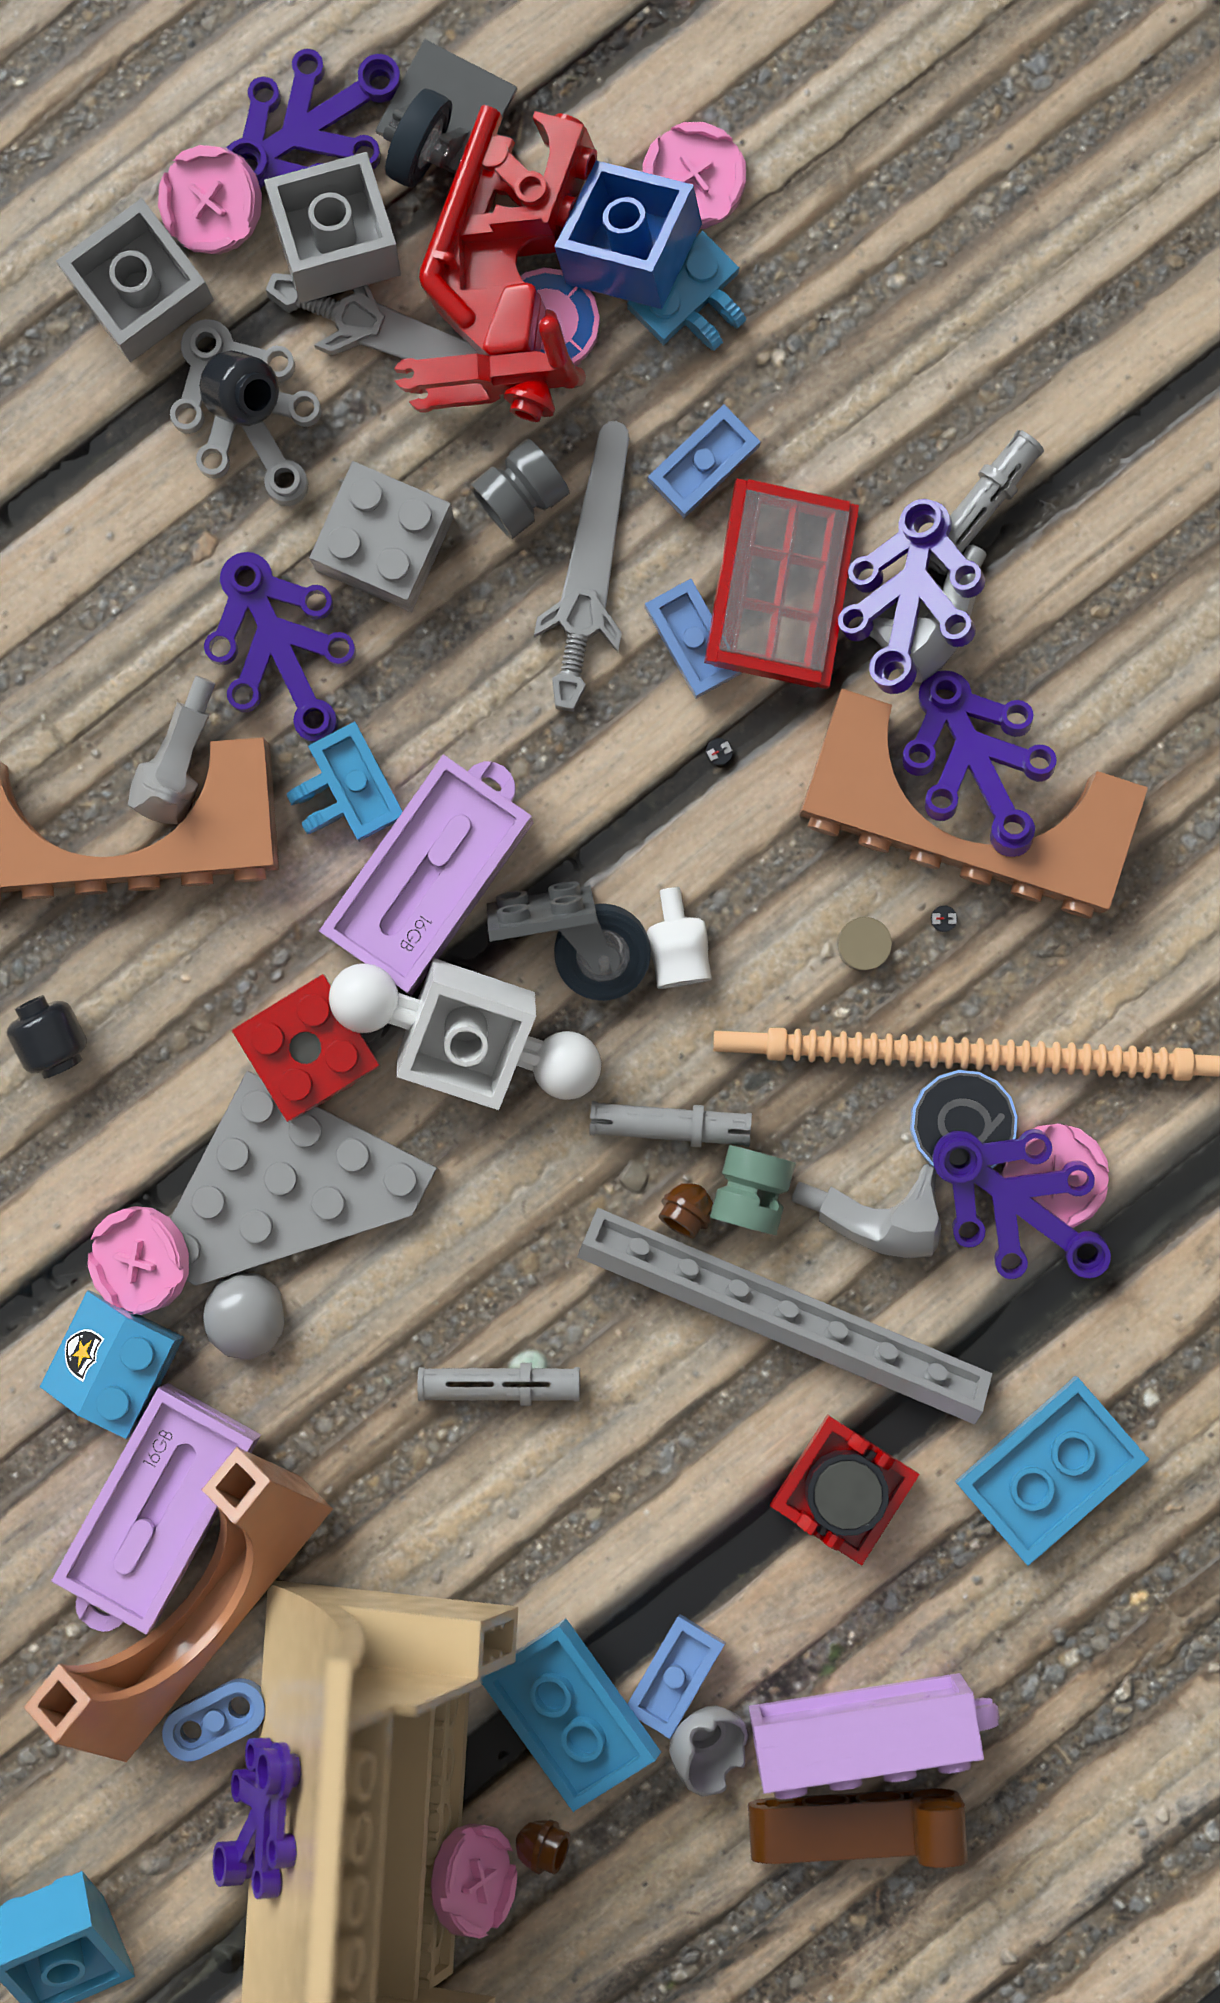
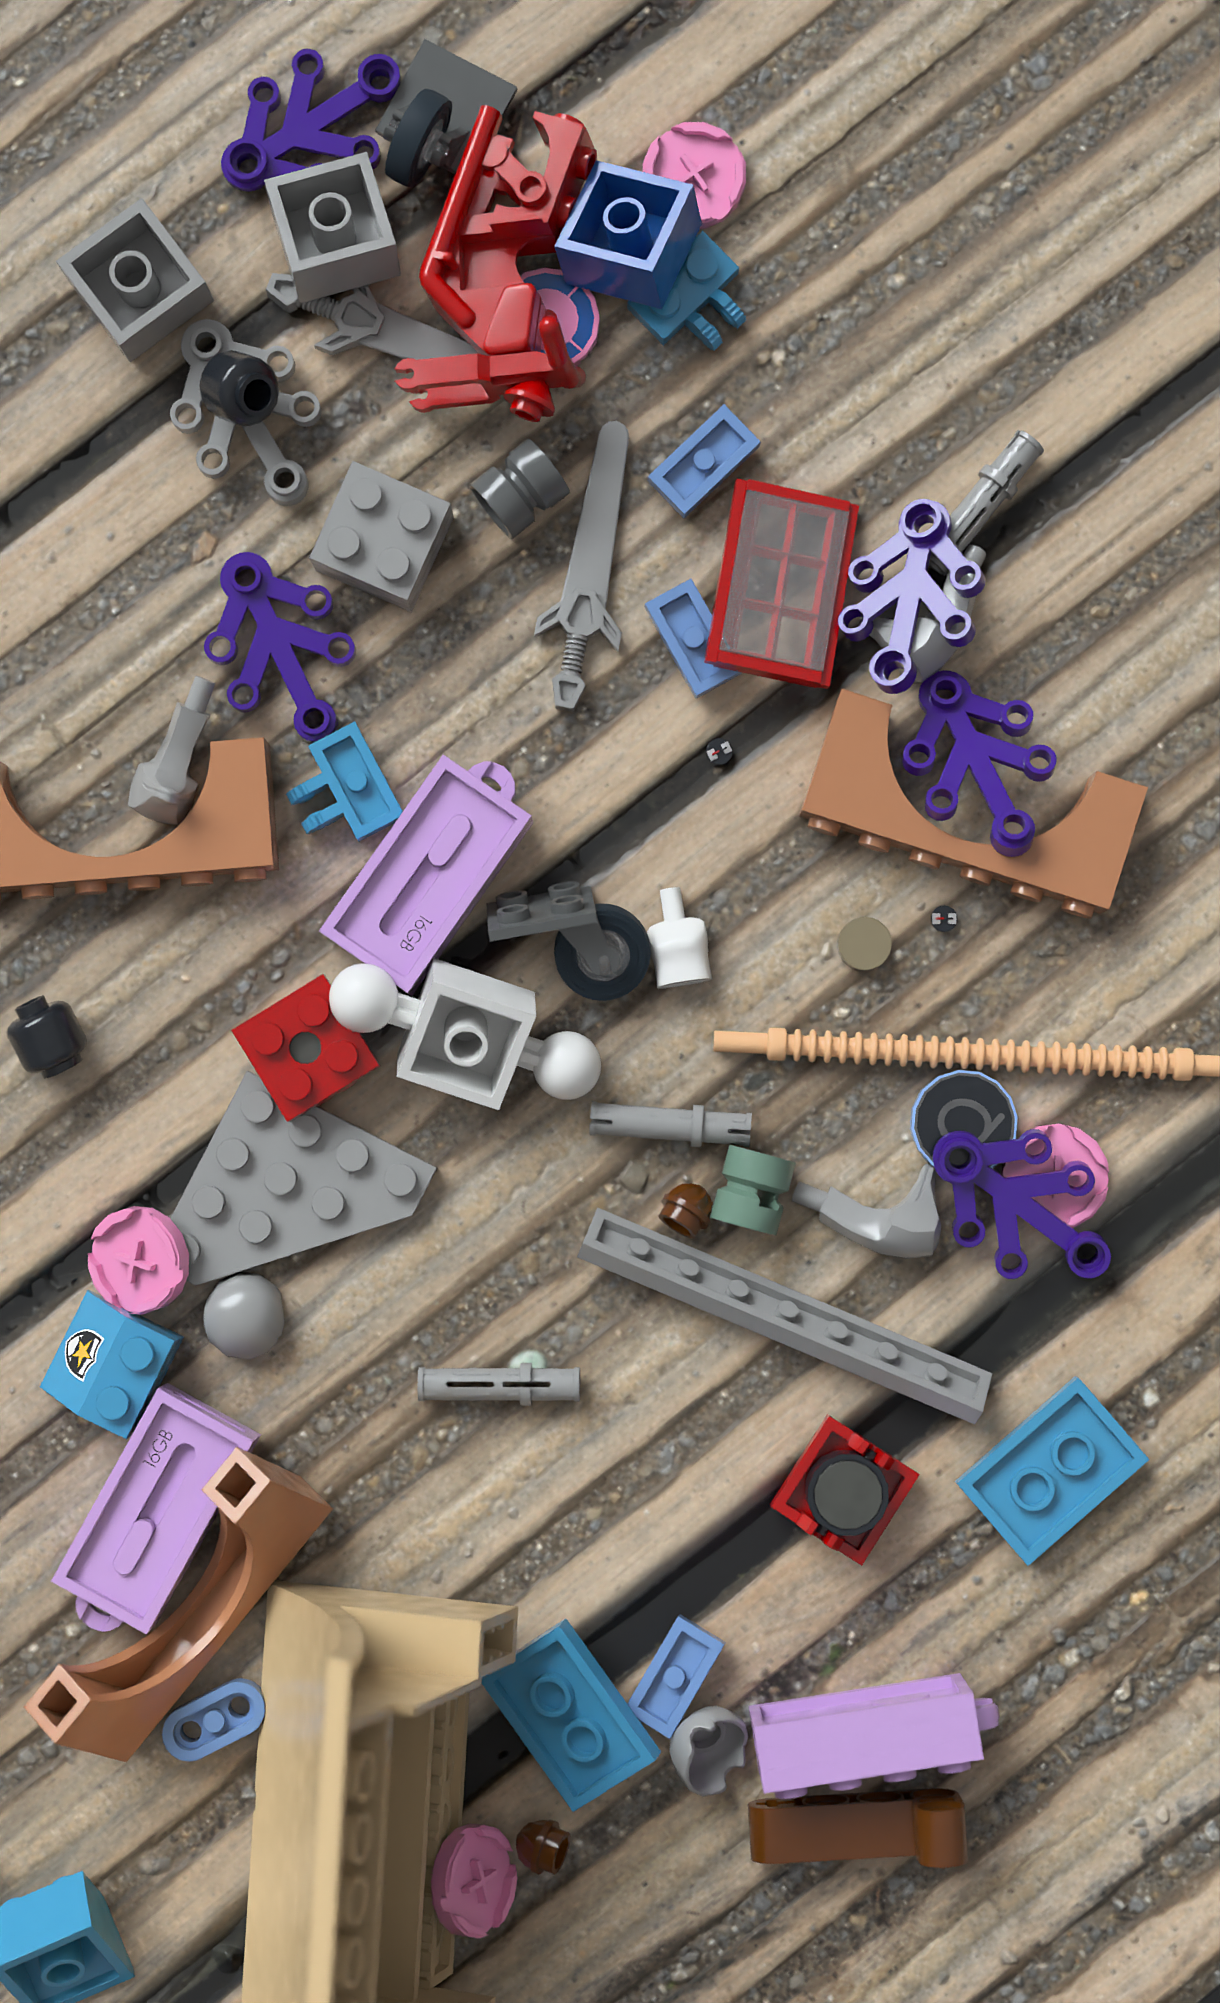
(210, 199): bright pink tile -> none
(263, 1787): dark purple plant -> none

